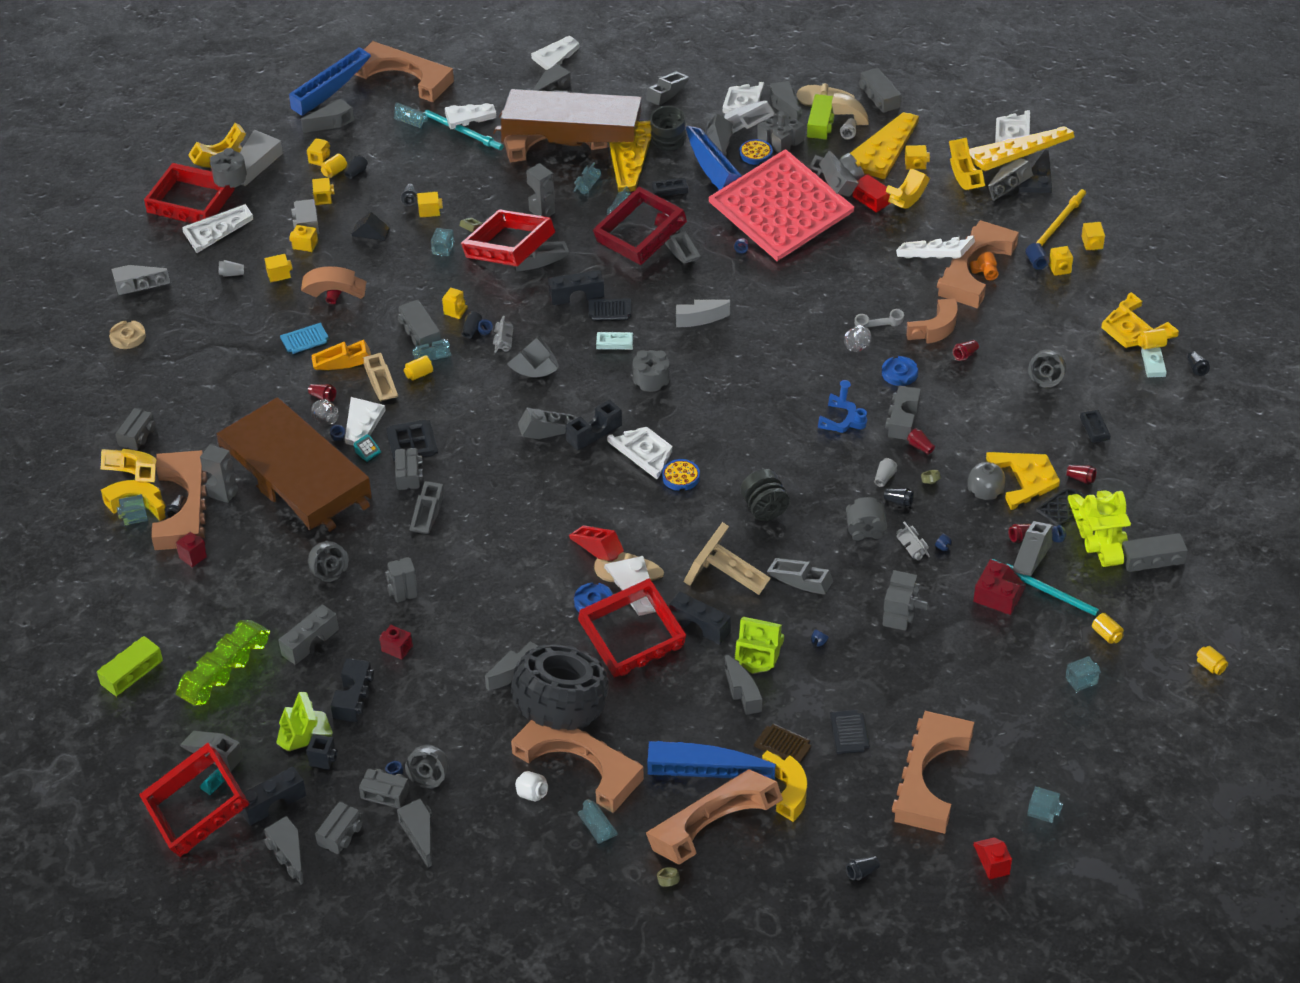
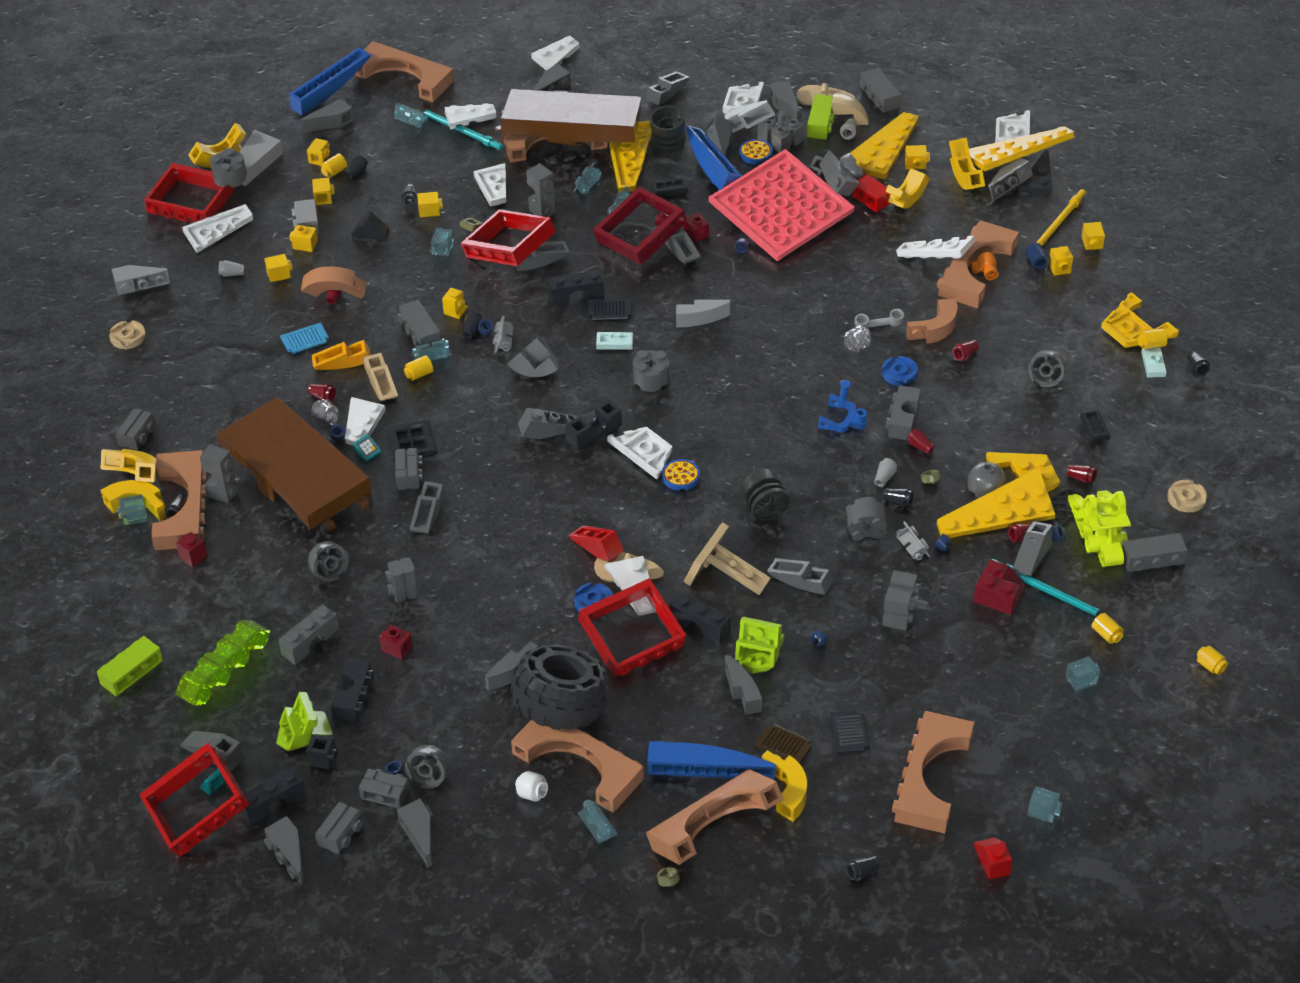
(492, 183): none -> white wing
(696, 227): none -> dark red brick
(1014, 503): none -> yellow wing
(1187, 496): none -> tan tile

